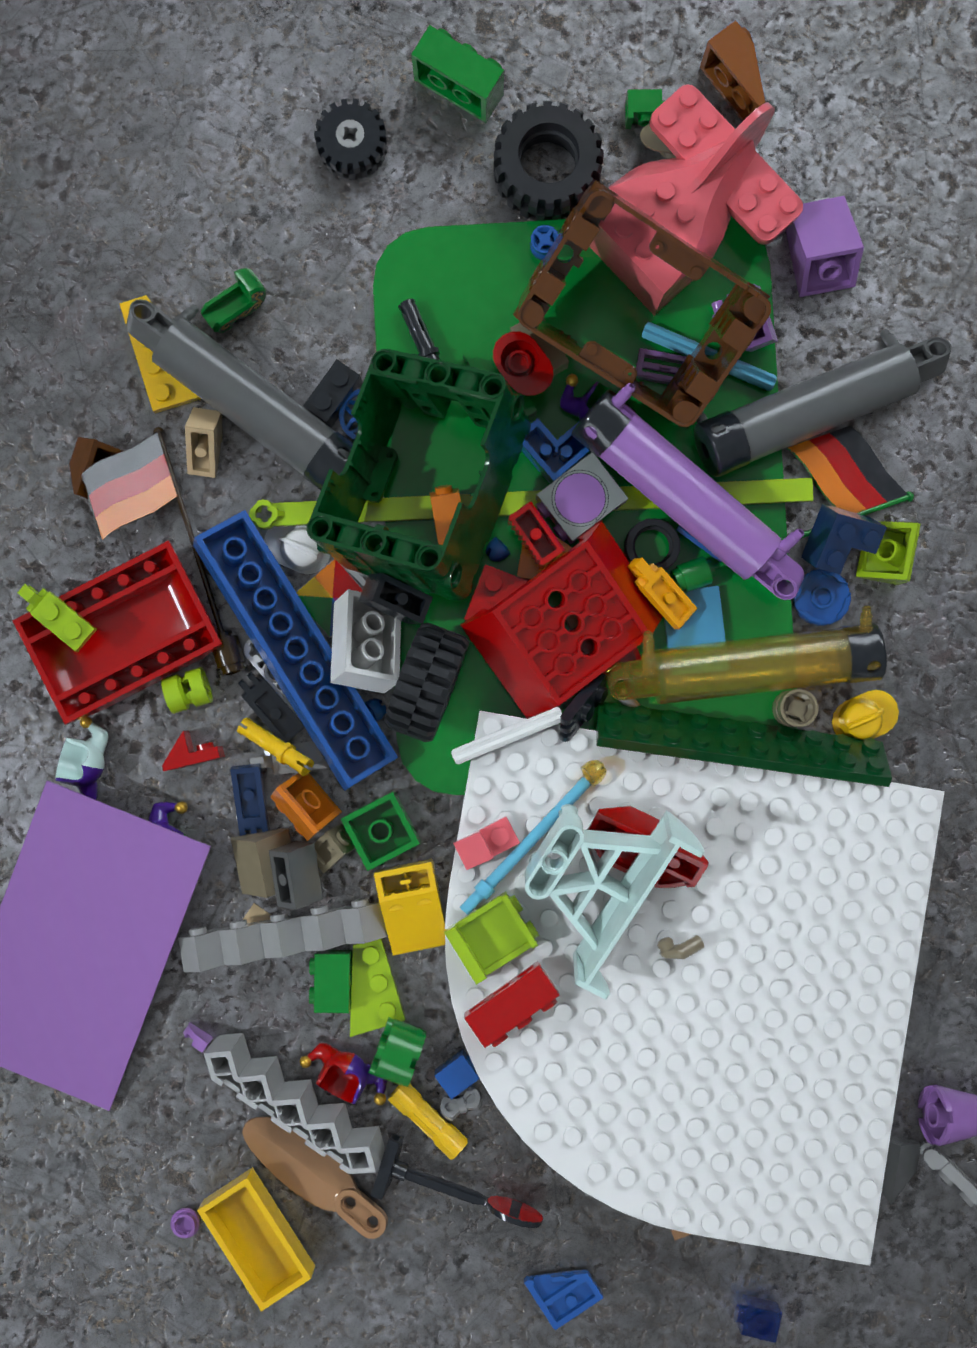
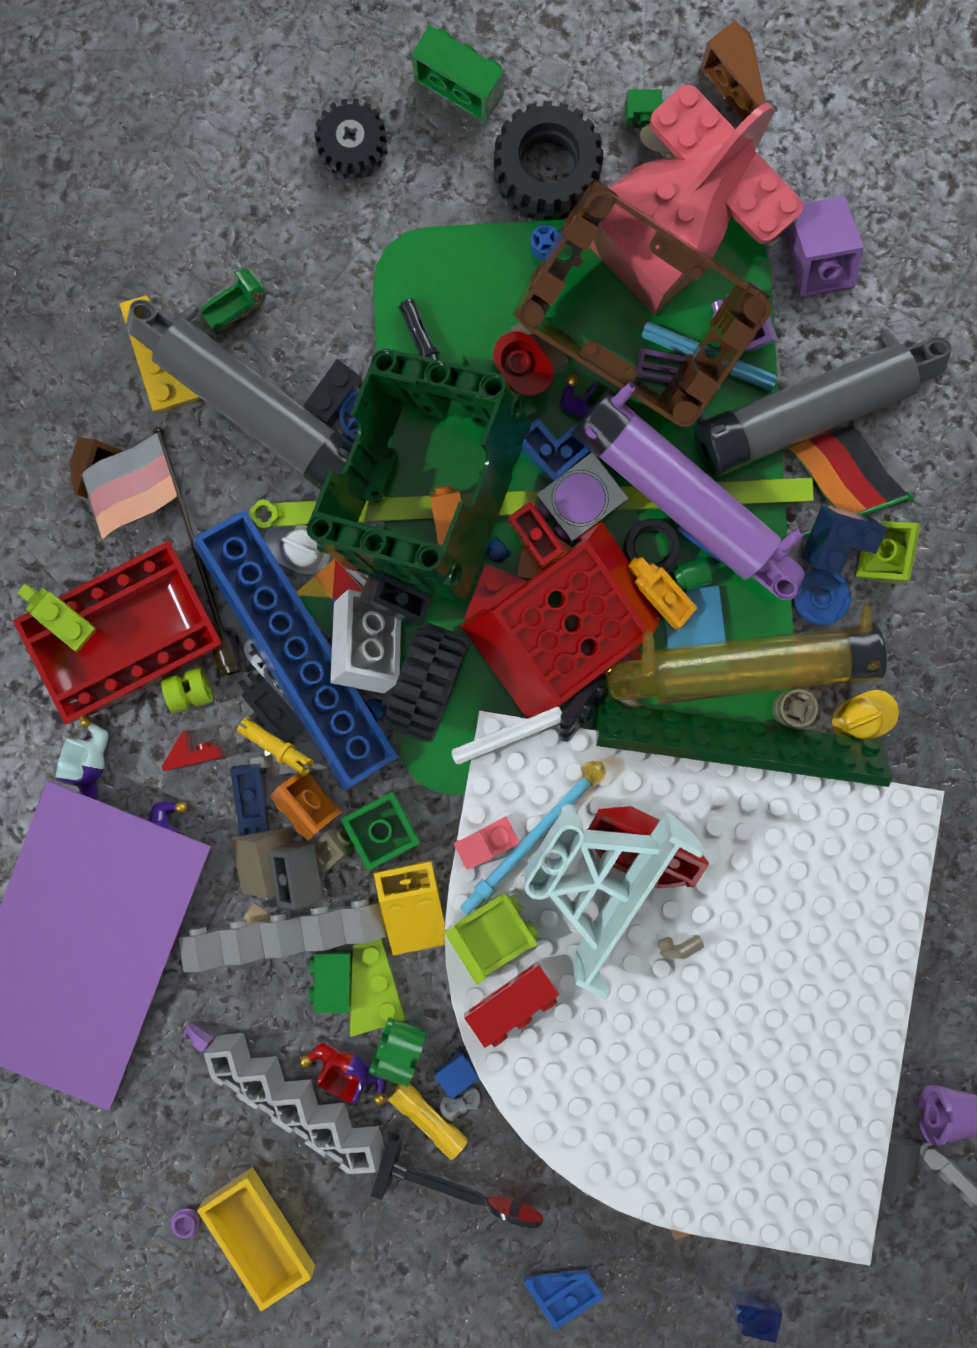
(203, 442): tan slope -> none
(312, 1175): medium nougat plant -> none

